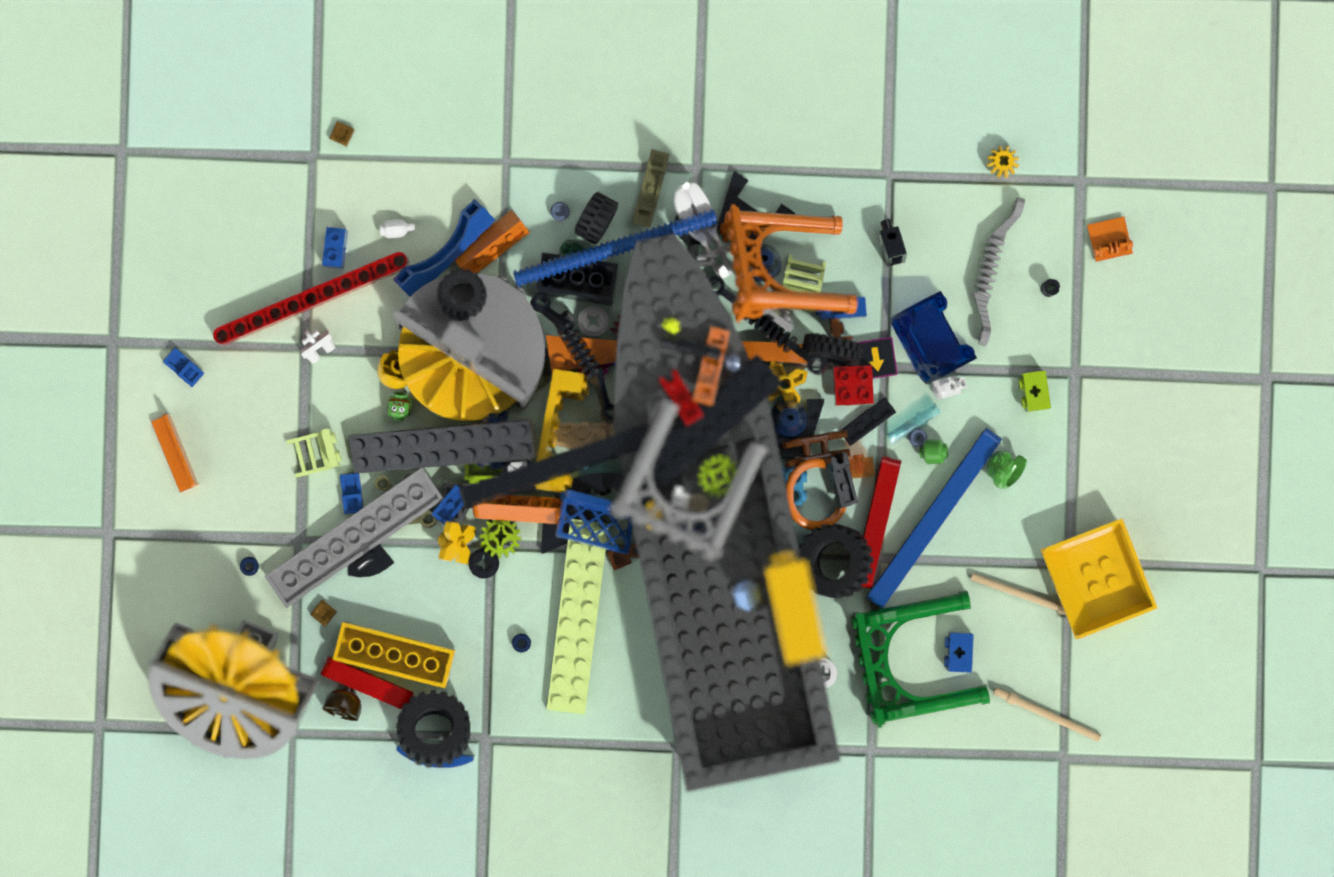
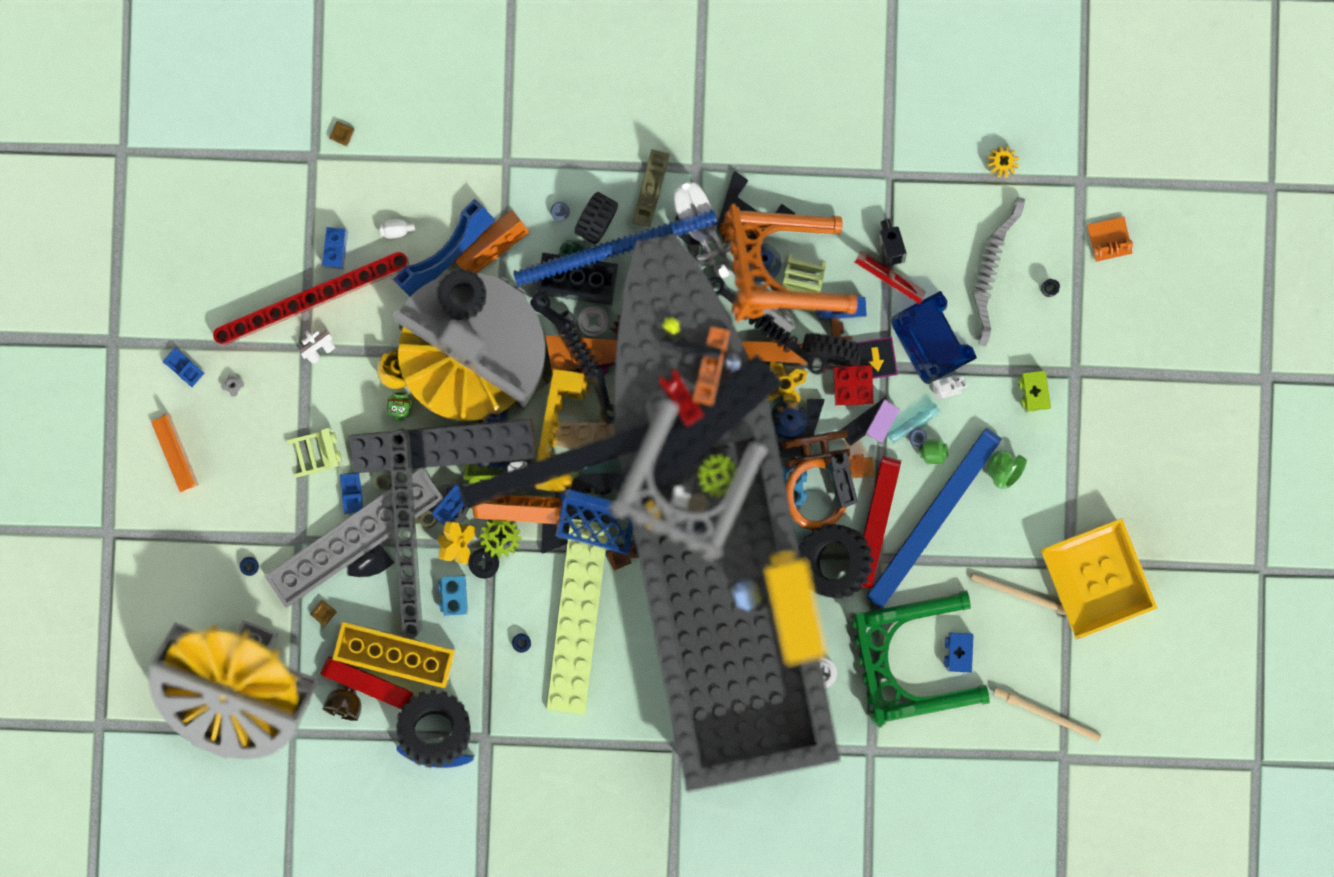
(238, 384): none -> light grey plate
(401, 541): none -> dark grey beam
(459, 595): none -> dark azure brick
(882, 421): none -> lavender panel
(904, 285): none -> red window

